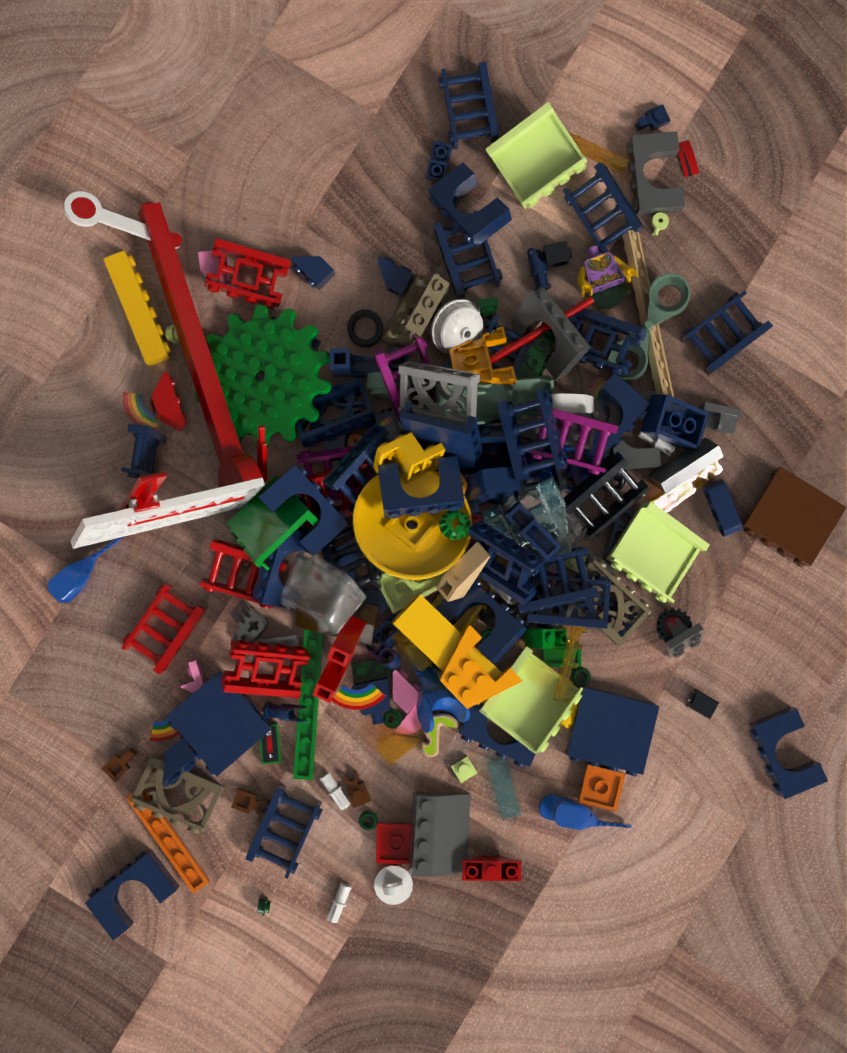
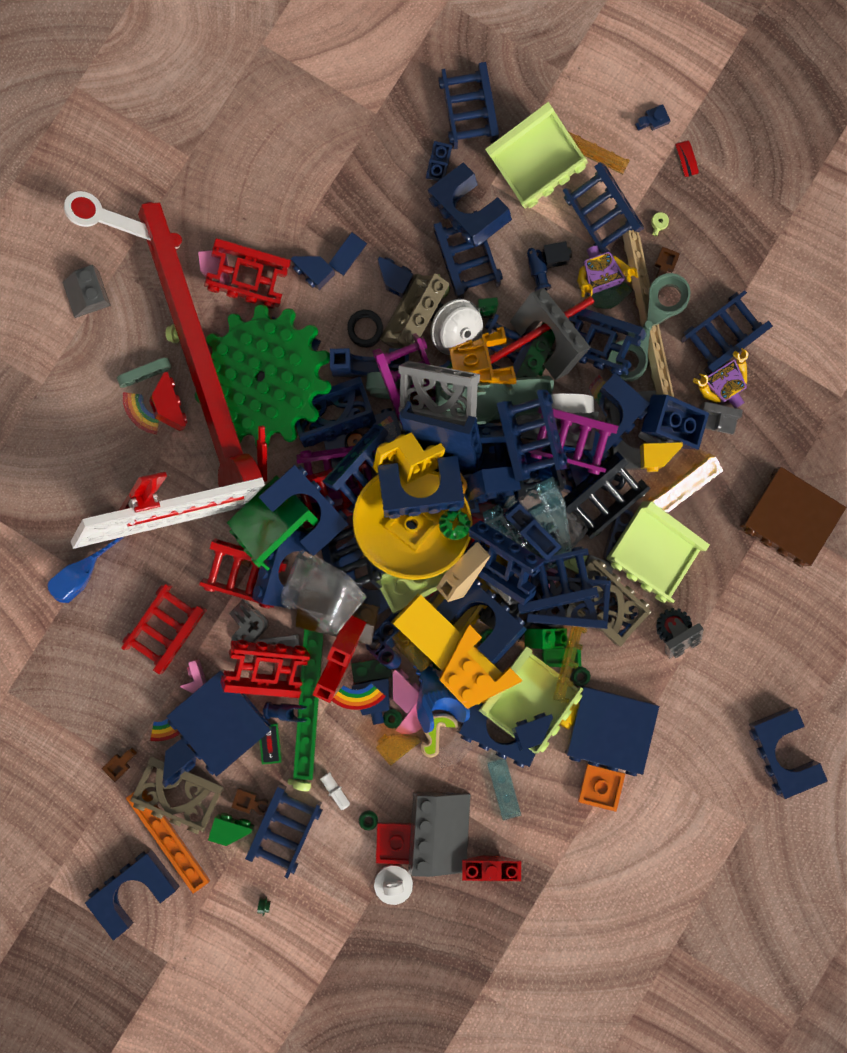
(86, 291): none -> dark grey slope
(137, 309): yellow brick -> none
(144, 372): none -> sand green beam
(144, 450): dark blue fence -> none
(228, 830): none -> green slope
(299, 784): none -> yellowish green piece
(339, 902): white axle -> none
(347, 253): none -> dark blue slope
(357, 792): reddish brown plate -> none
(464, 769): yellowish green plate -> none
(531, 733): none -> dark blue slope
(571, 814): blue animal -> none
(647, 198): dark grey arch -> none
(657, 455): none -> yellow slope
(666, 261): none -> reddish brown plate
(685, 466): dark grey piece -> none
(701, 703): black brick -> none
(722, 507): dark blue beam -> none
(726, 382): none -> torso

